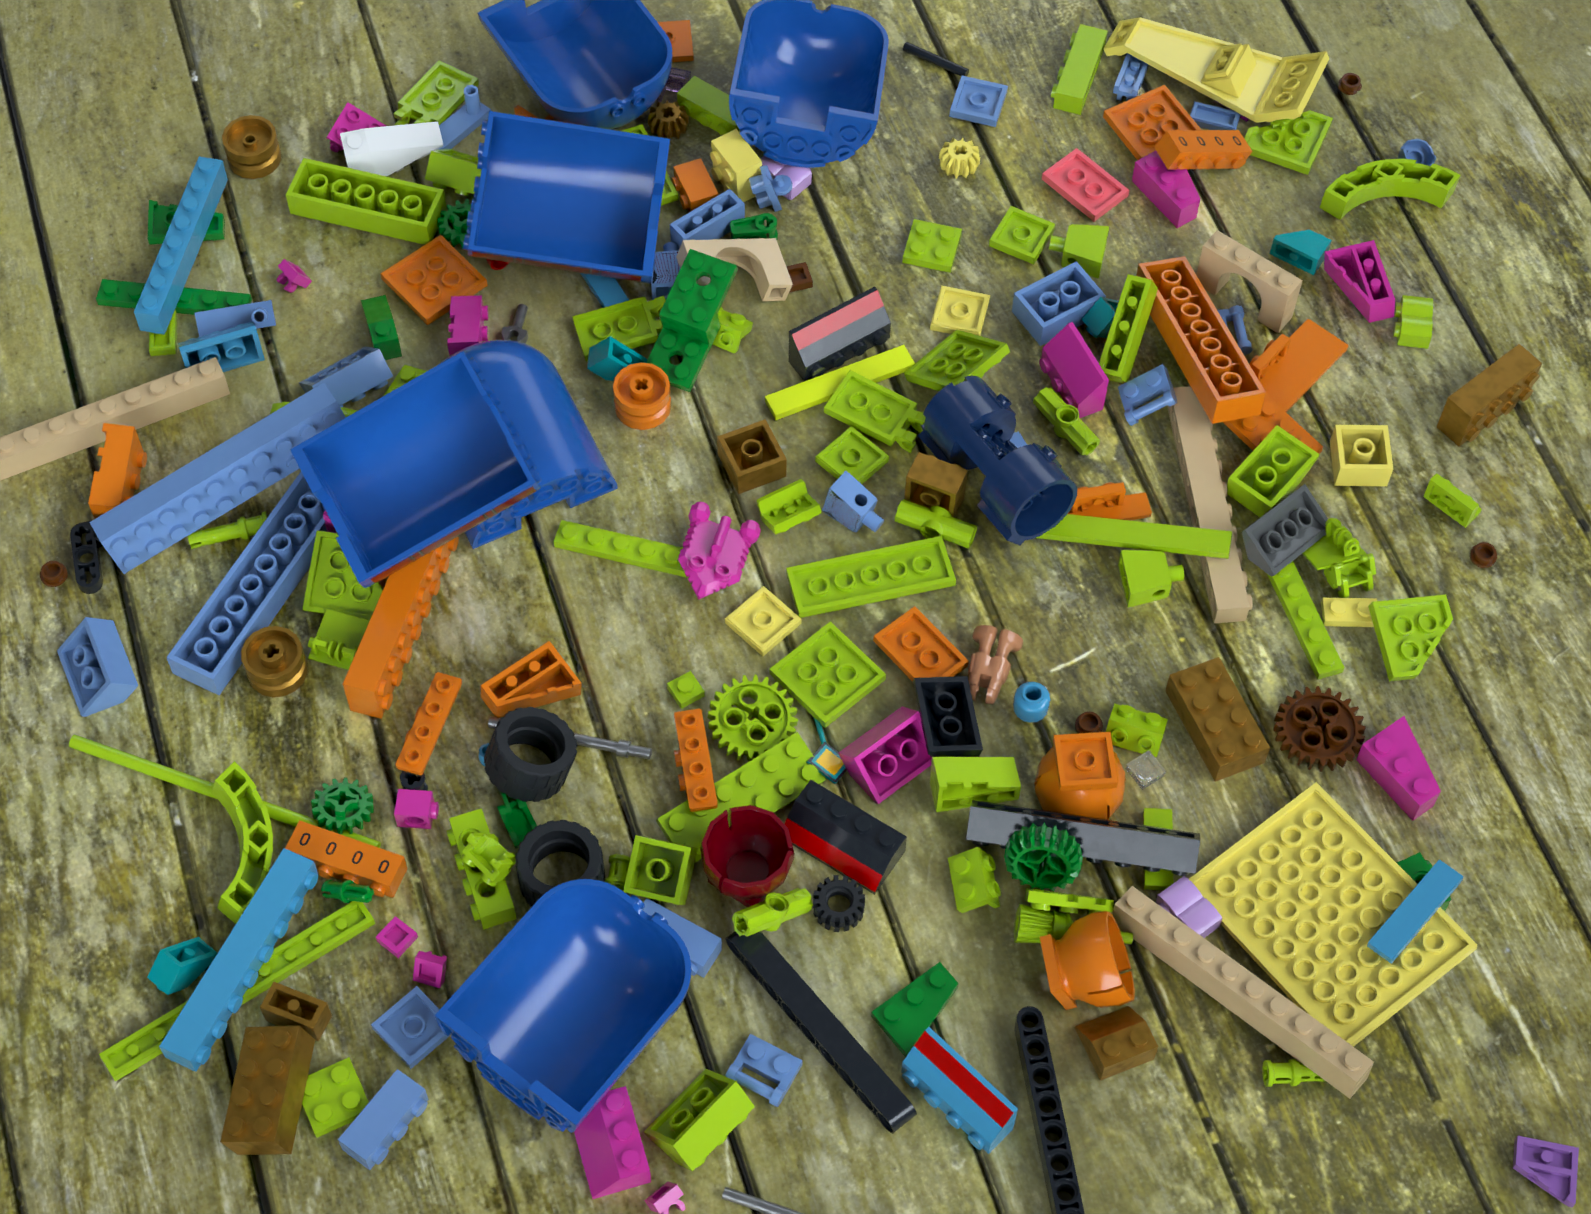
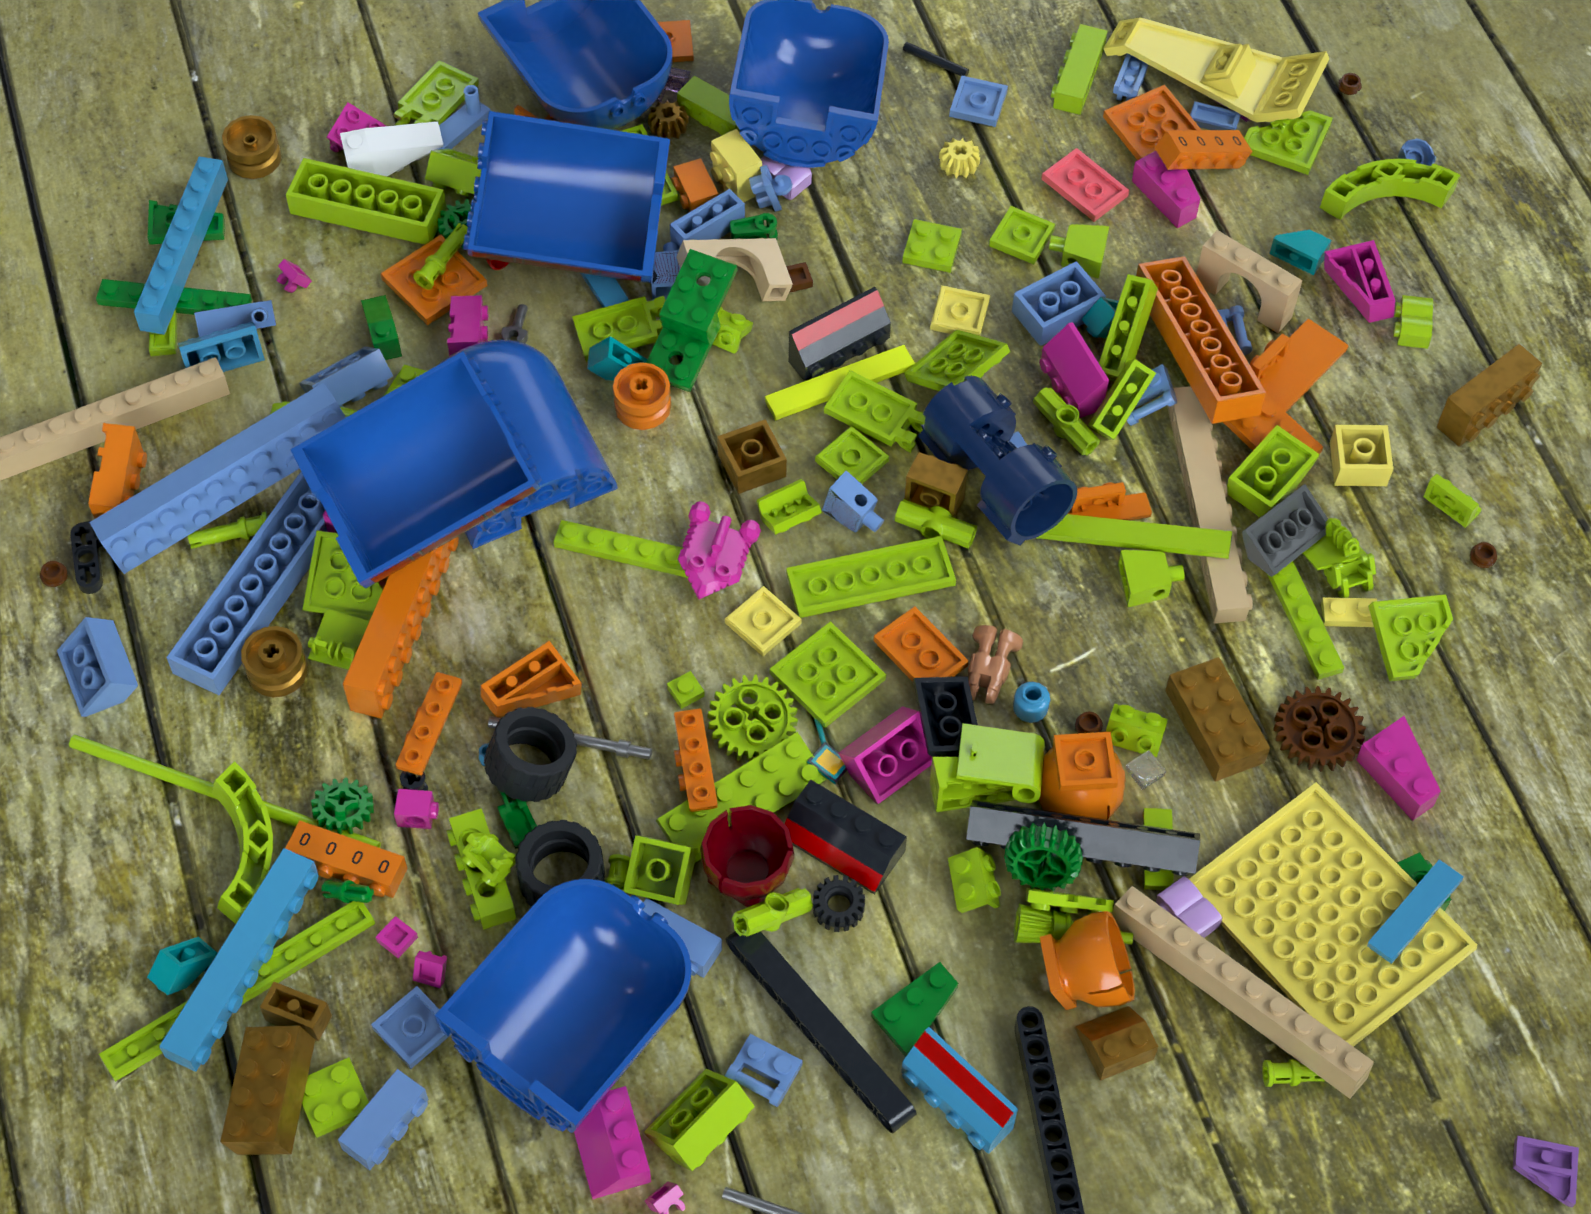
(436, 264): none -> lime pin
(1002, 759): none -> lime door
(1121, 399): none -> lime brick

